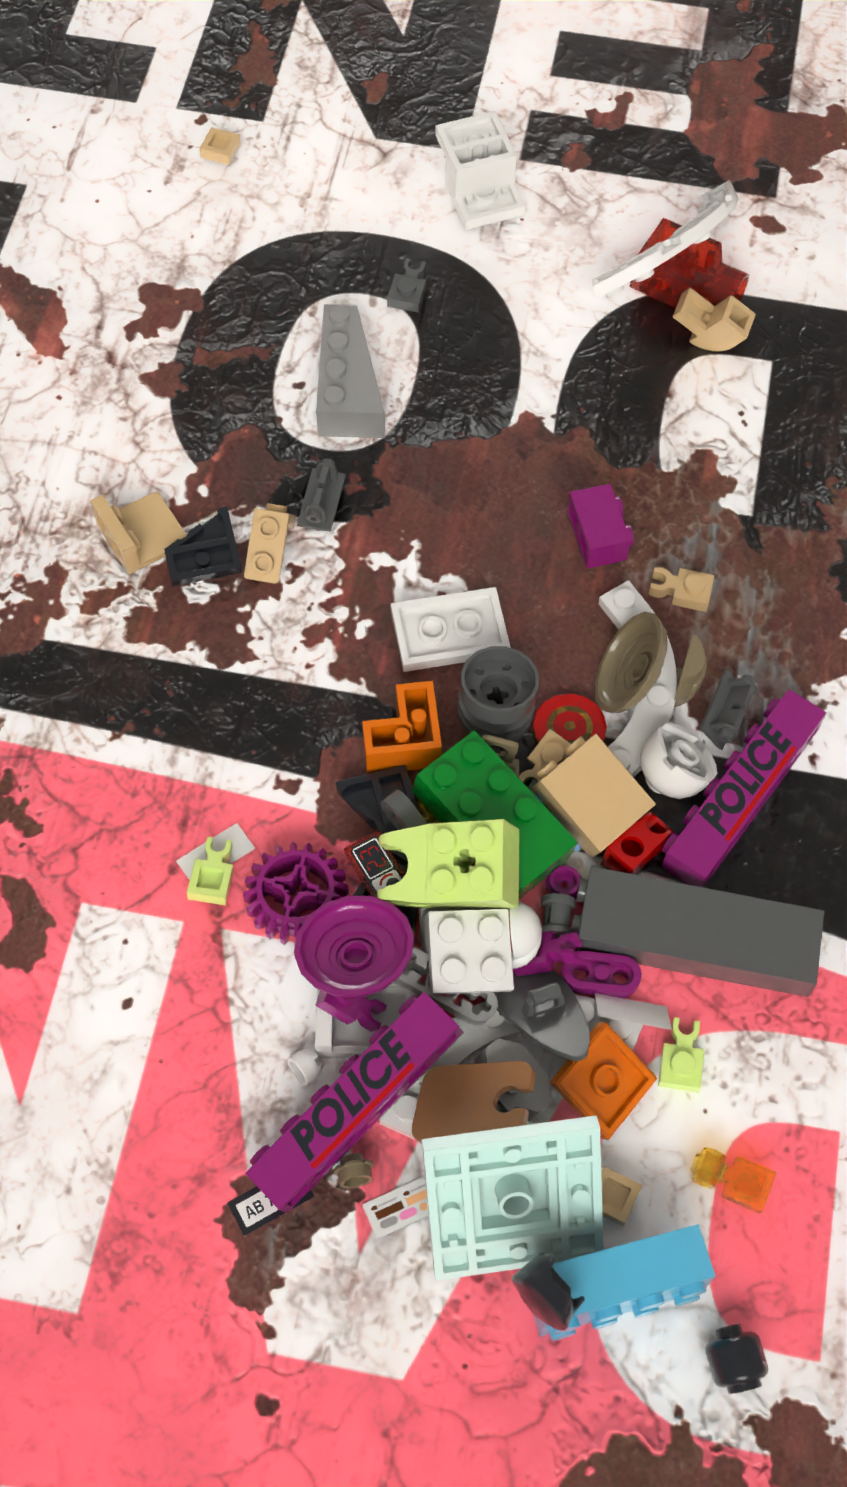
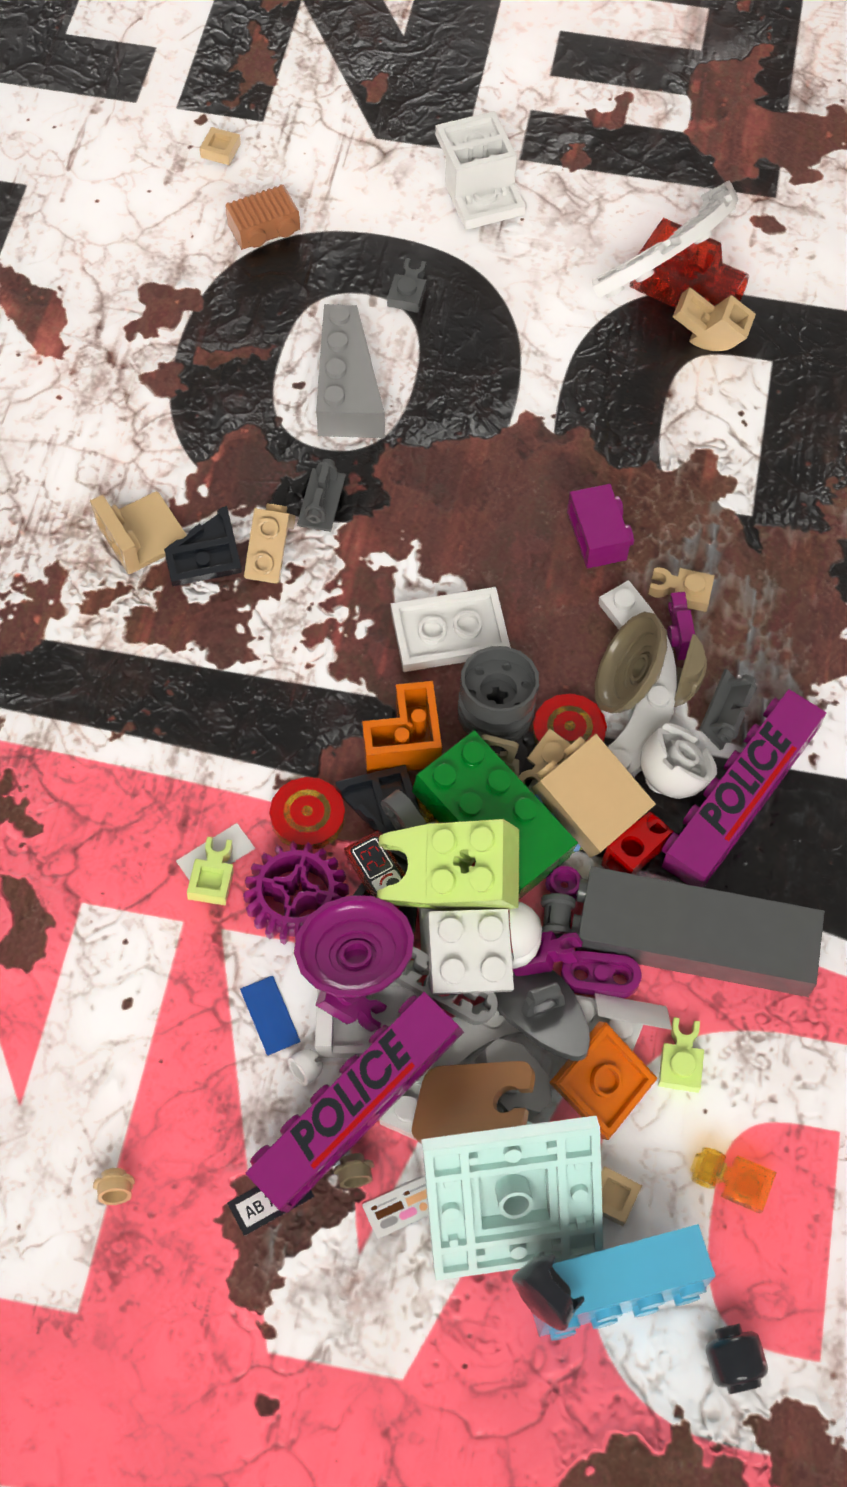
(114, 1186): none -> tan plate
(262, 217): none -> nougat brick
(270, 1015): none -> blue sticker
(307, 812): none -> red tile
(682, 628): none -> magenta plate

